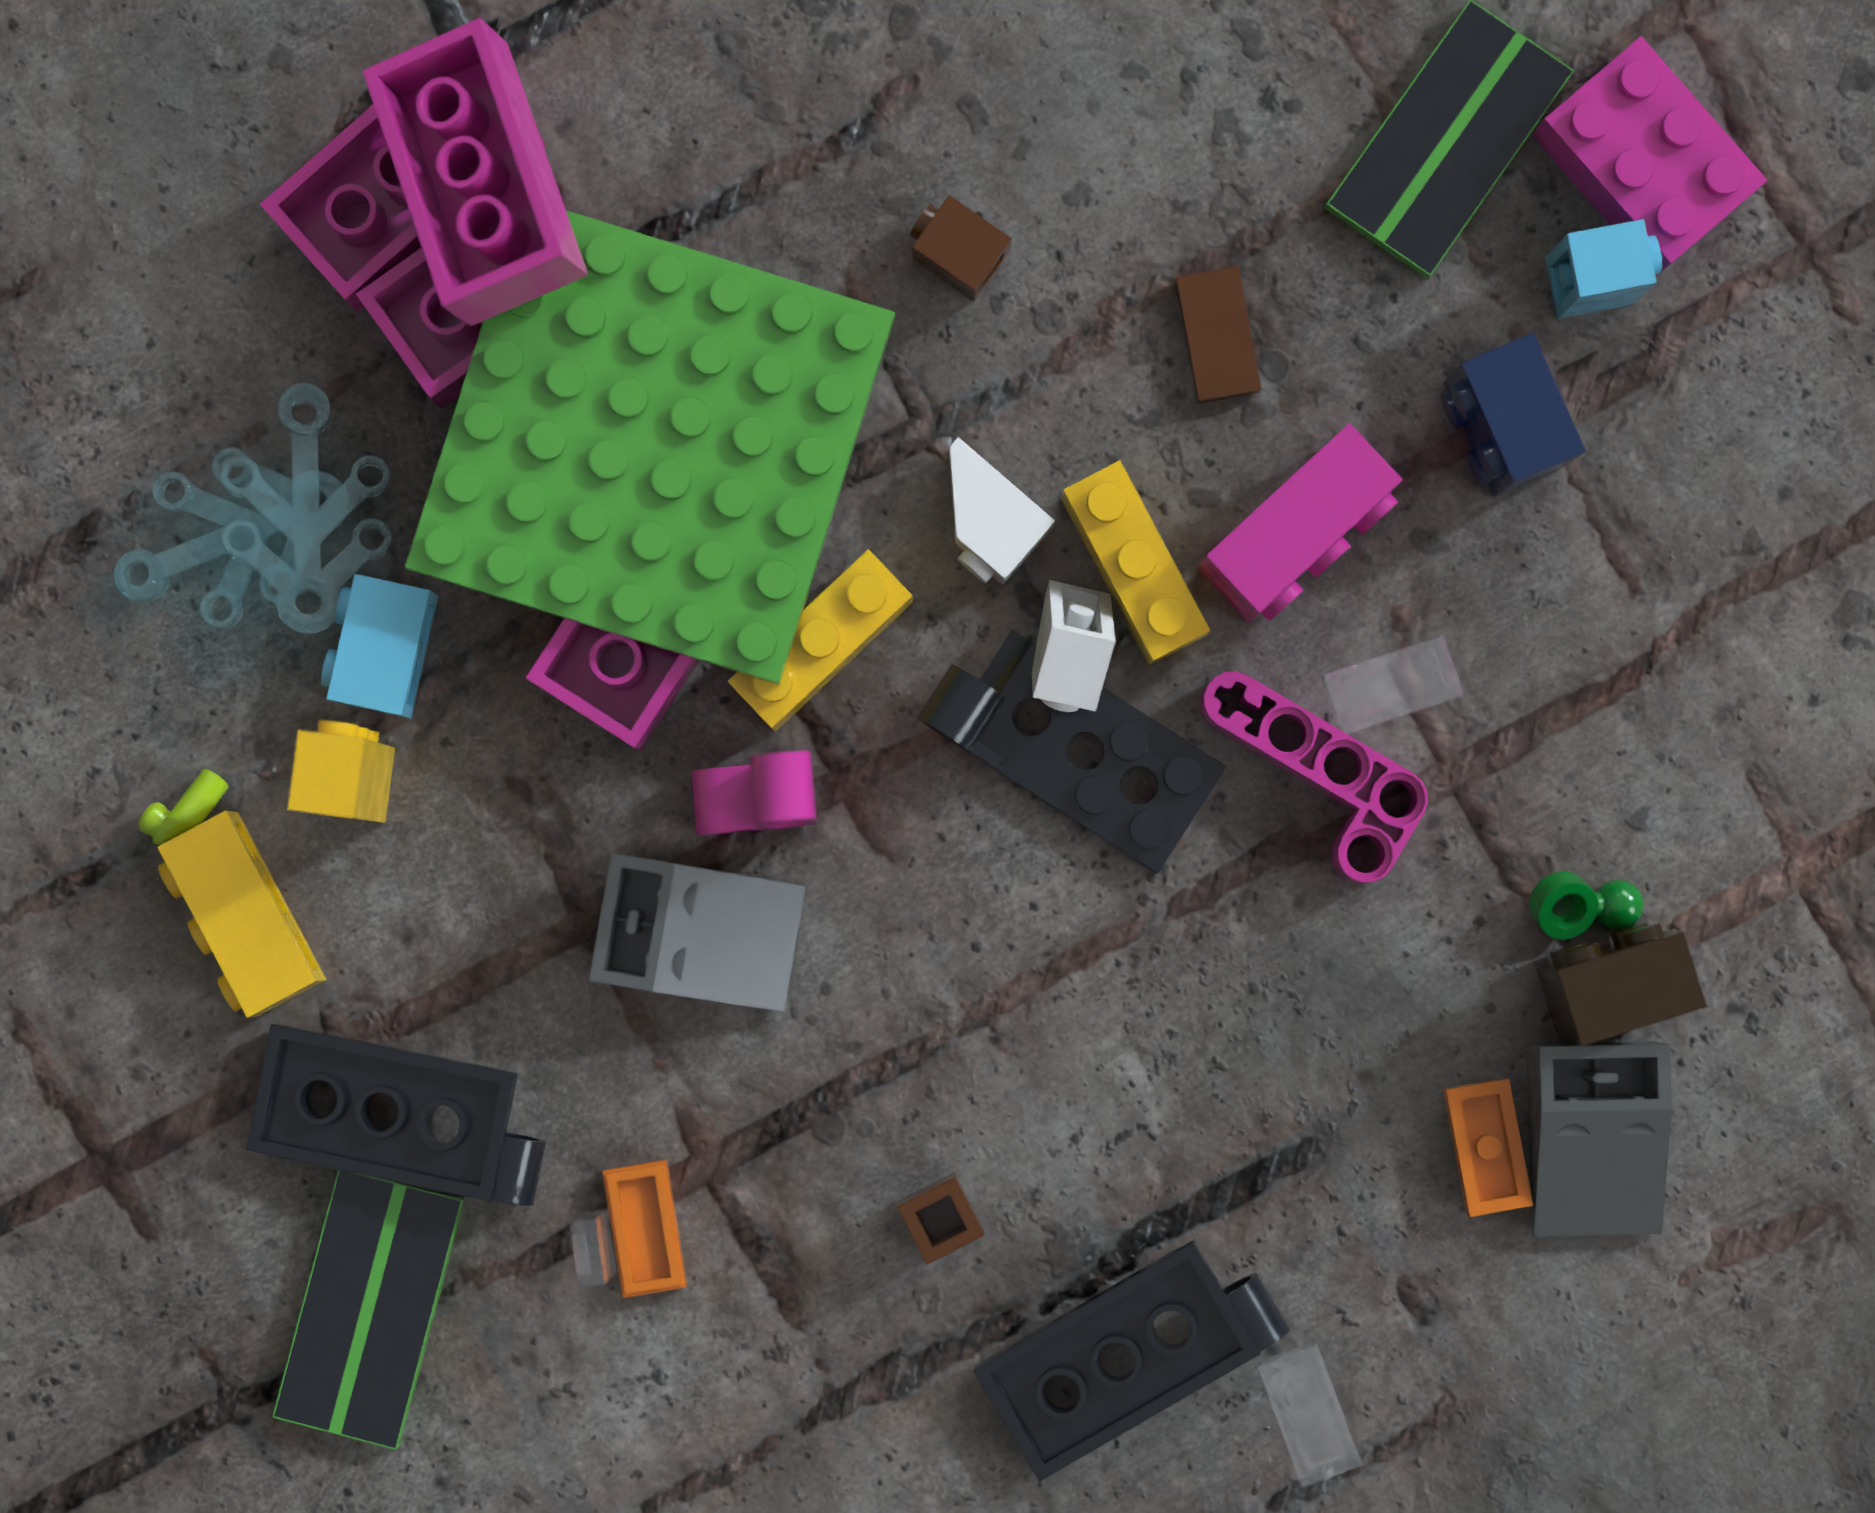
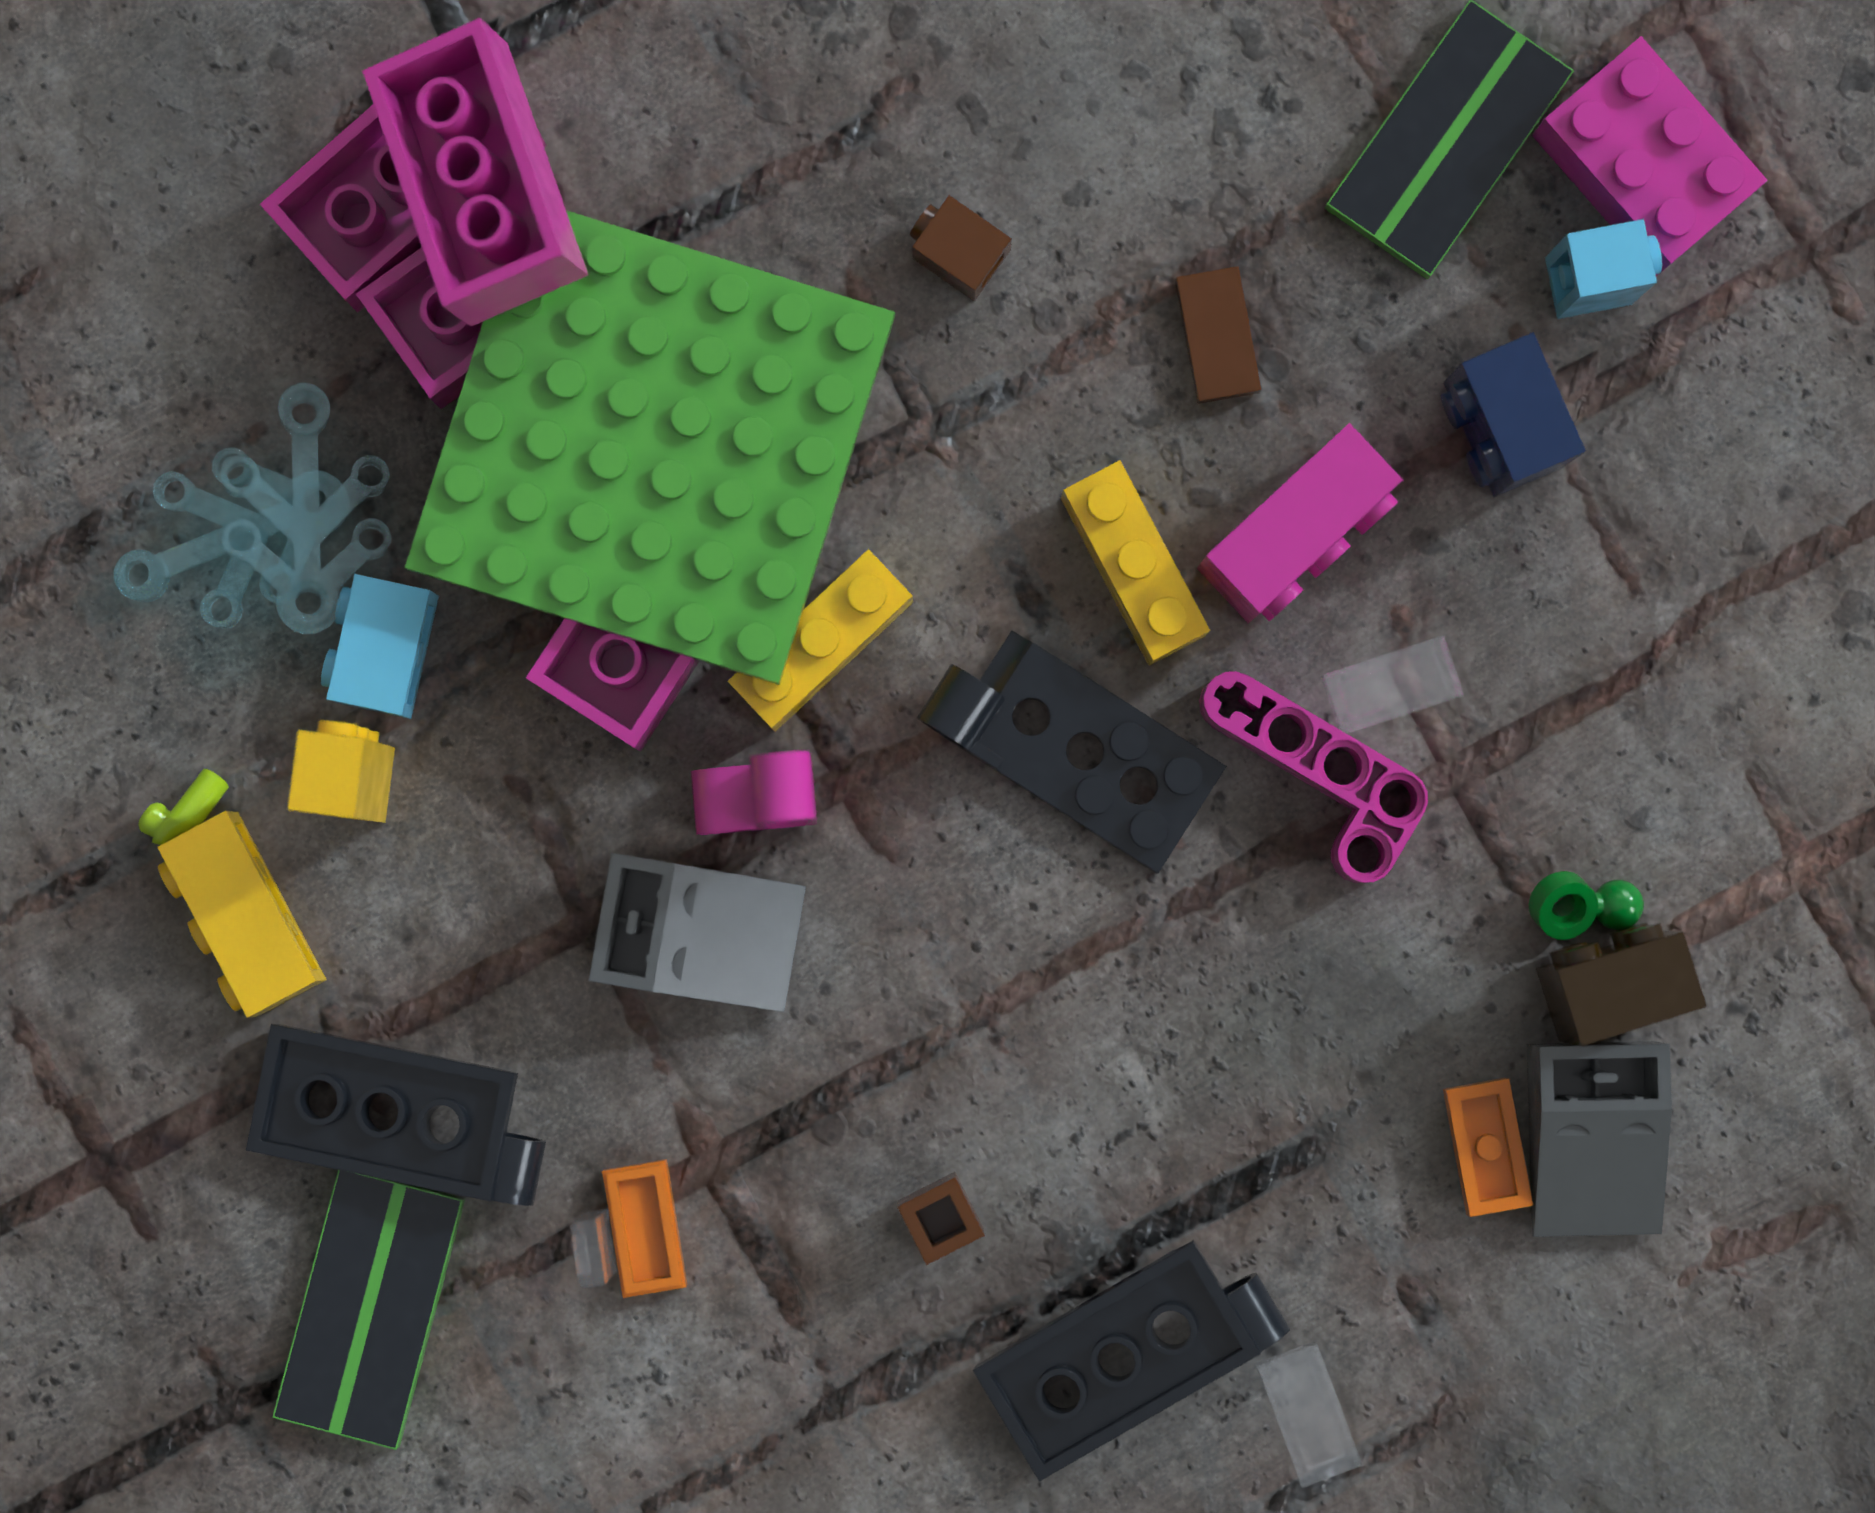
(991, 517): white slope -> none
(1073, 647): white slope -> none

